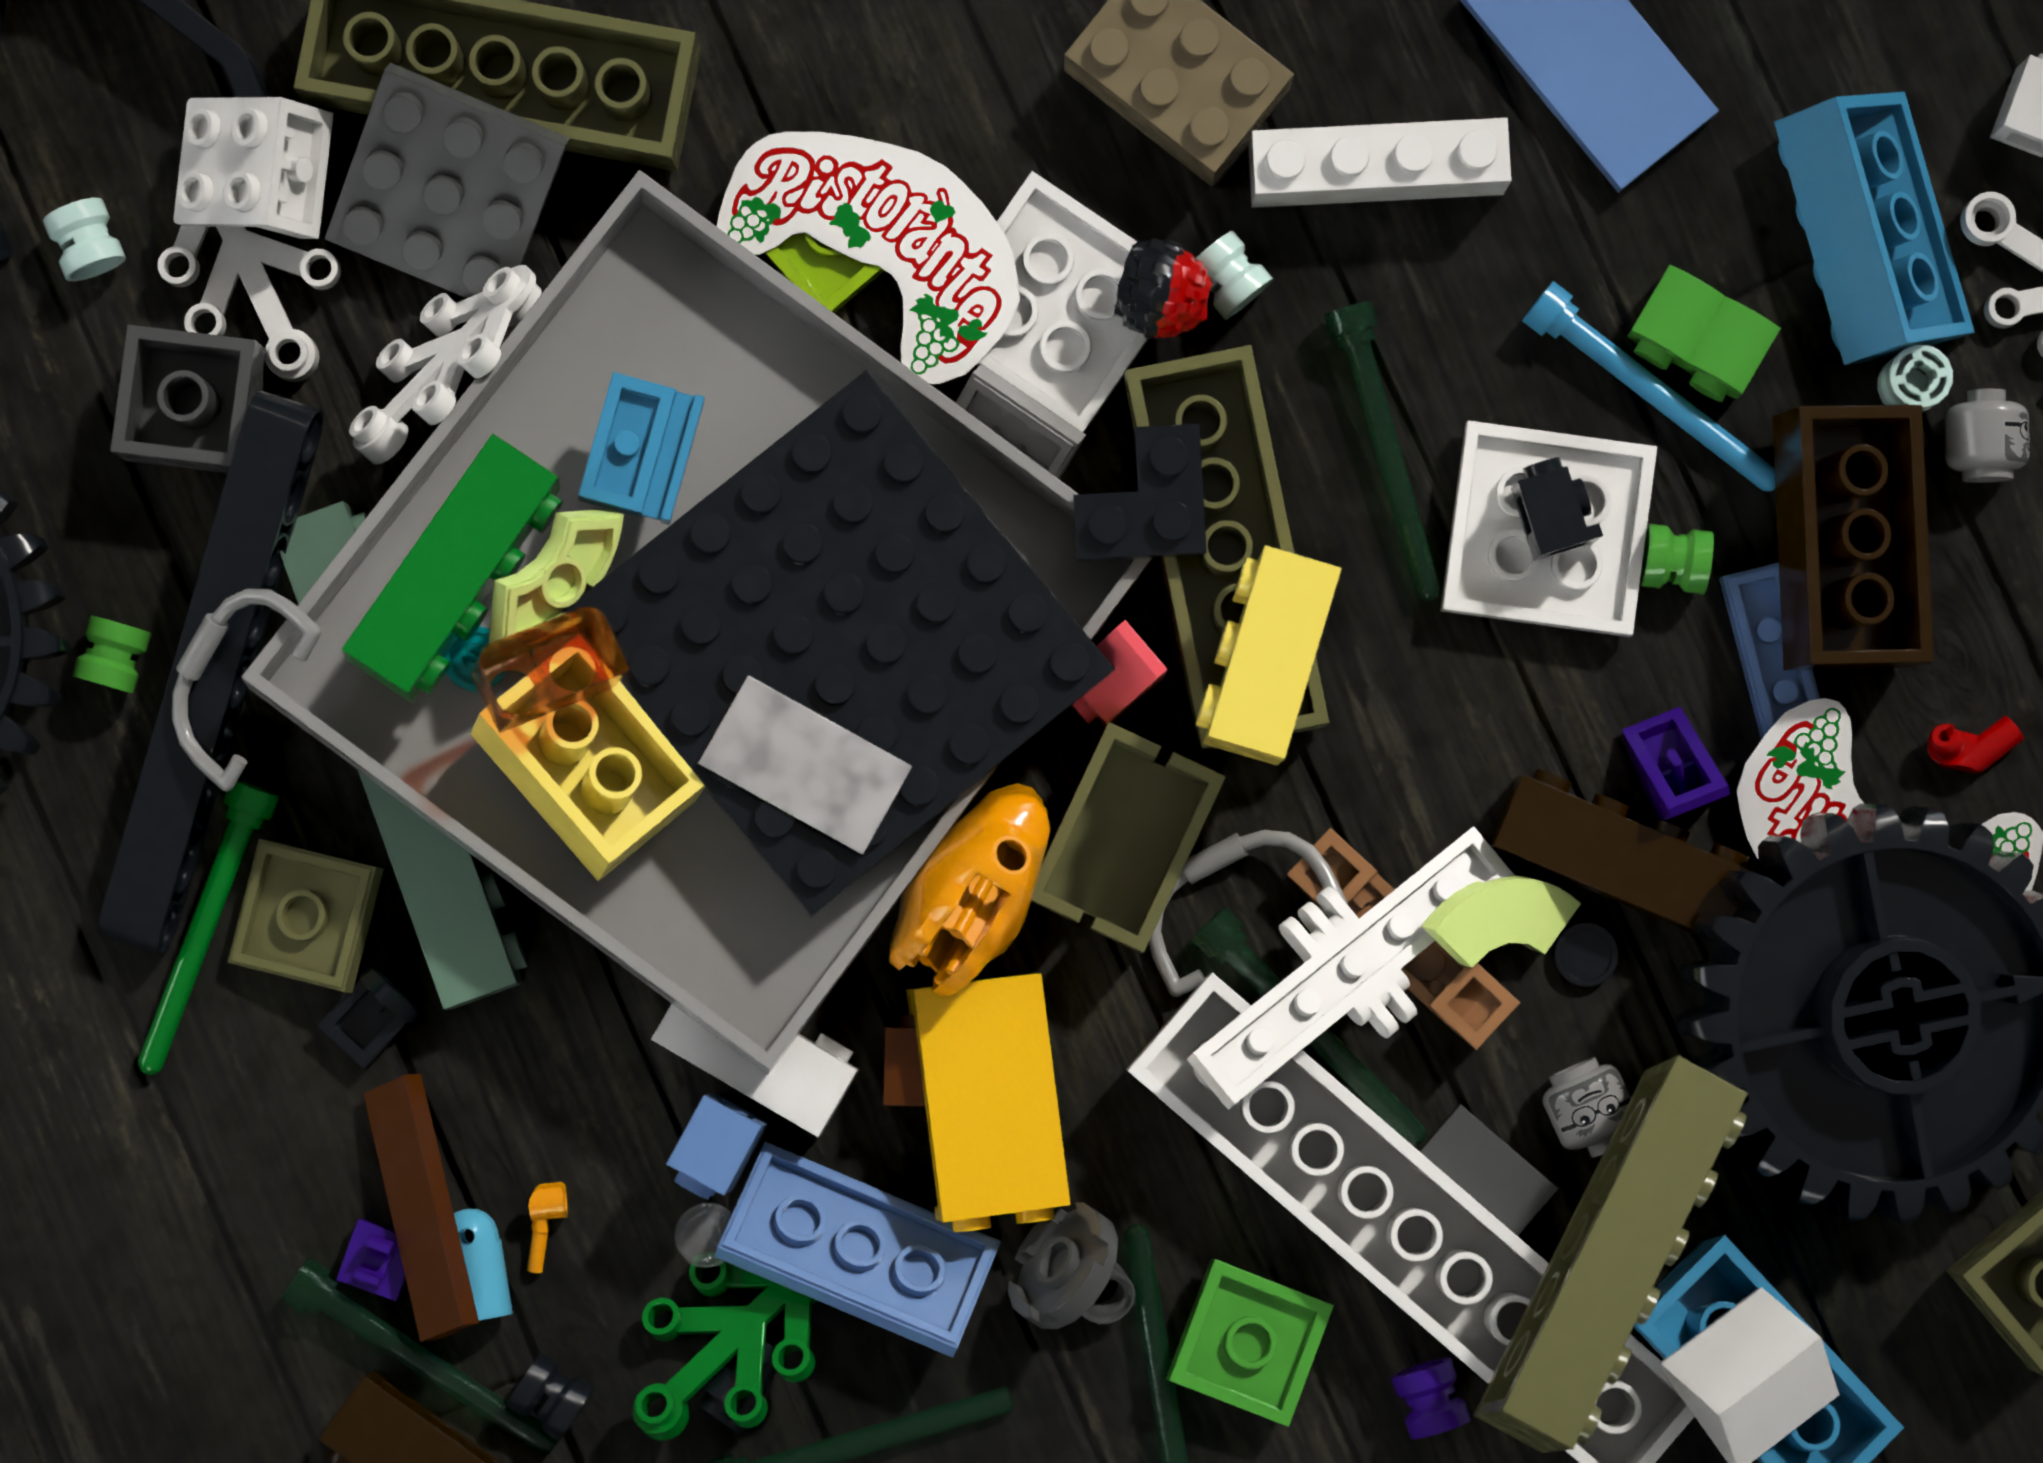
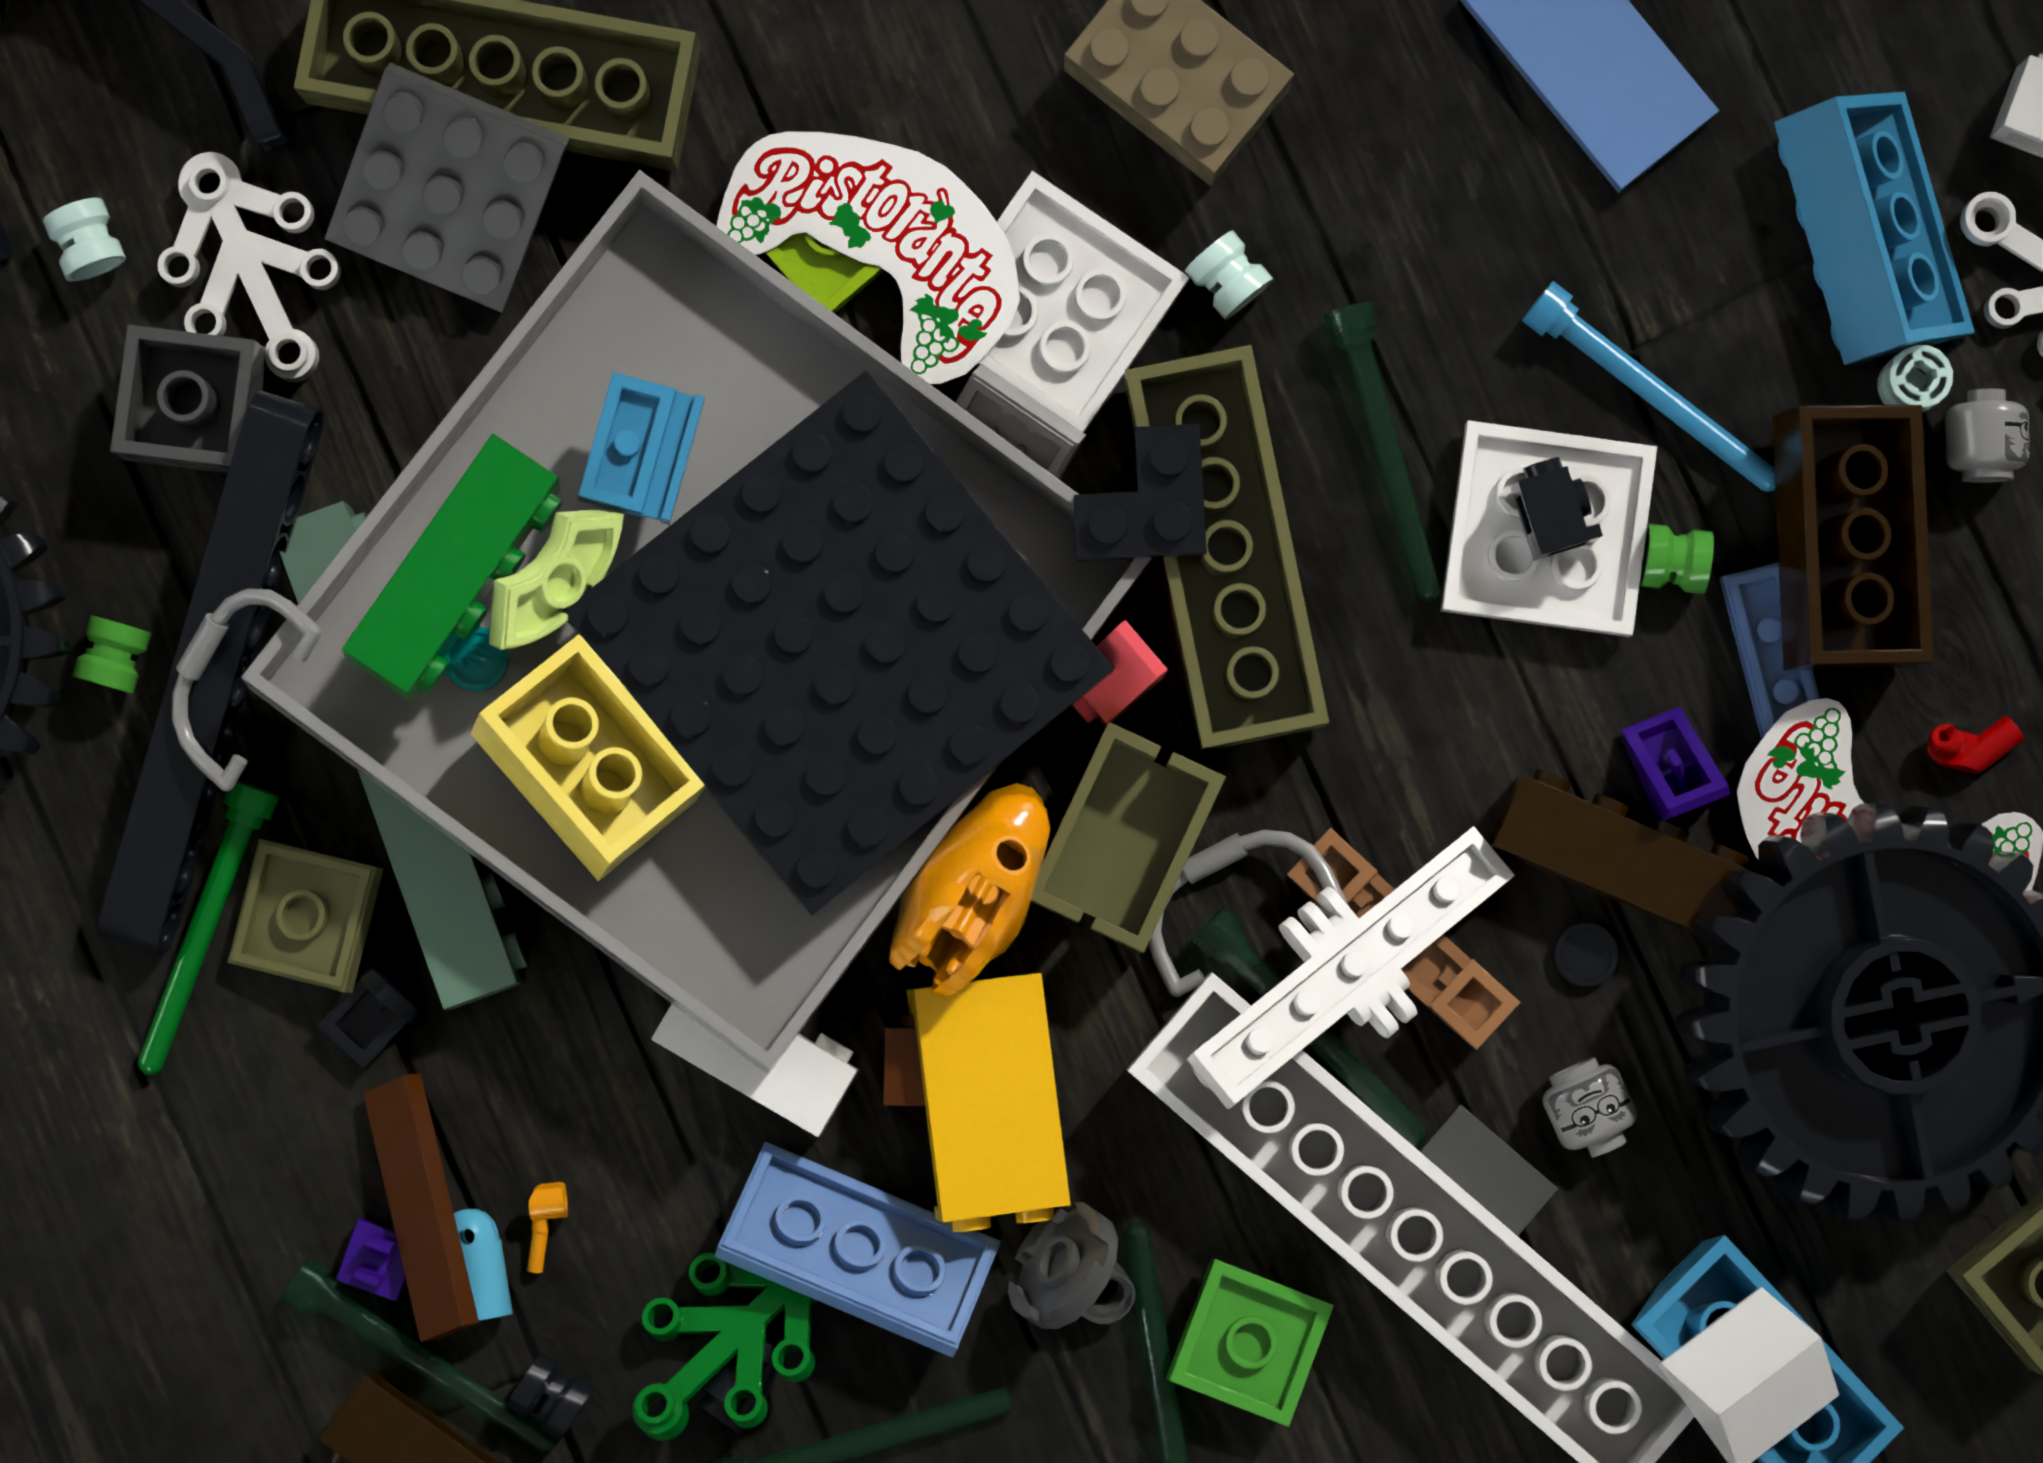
(253, 165): white bracket -> none
(442, 361): white plant -> none
(580, 628): clear orange piece -> none
(700, 1233): clear piece -> none
(715, 1146): medium blue brick -> none
(805, 764): flat silver sticker -> none
(1162, 290): piece -> none
(1268, 654): light yellow brick -> none
(1379, 162): white brick -> none
(1429, 1393): dark purple wheel -> none
(1500, 913): yellowish green tile -> none
(1612, 1256): olive brick -> none
(1702, 334): bright green brick -> none

